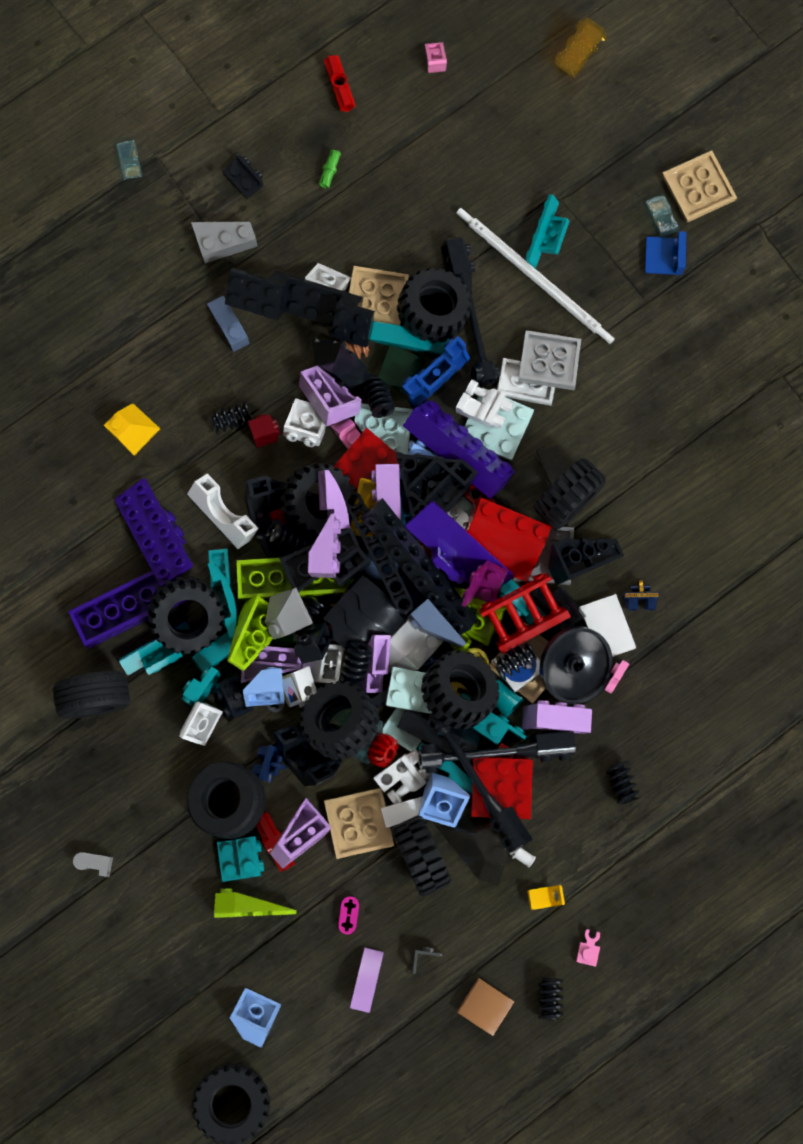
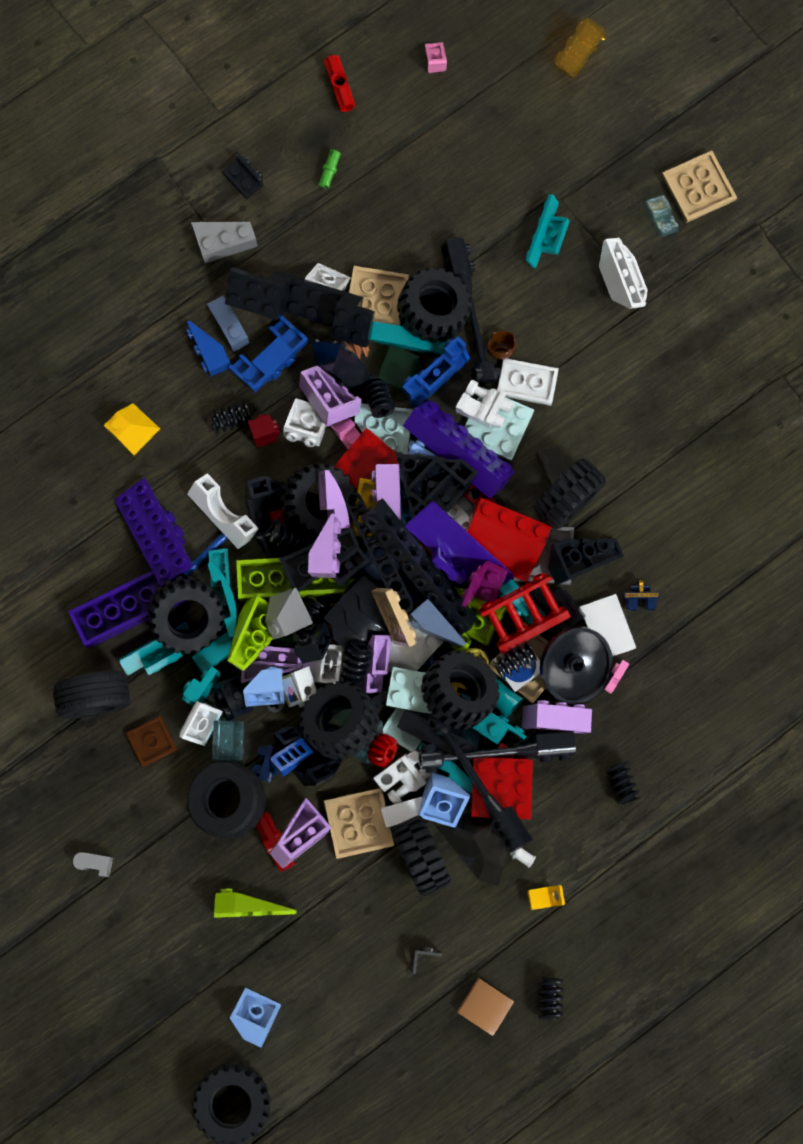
(129, 159): clear light blue slope -> none
(151, 741): none -> reddish brown tile
(205, 554): none -> blue bar
(212, 352): none -> blue slope
(228, 740): none -> clear light blue bracket
(240, 858): teal plate -> none
(273, 359): none -> blue bracket
(290, 765): none -> blue slope
(353, 916): dark pink beam -> none
(366, 980): lavender slope -> none
(394, 617): none -> tan plate
(501, 345): none -> reddish brown hair
(535, 276): white axle -> none
(549, 360): light grey plate -> none
(587, 951): bright pink plate -> none
(622, 274): none -> white wedge
(666, 255): blue bracket -> none

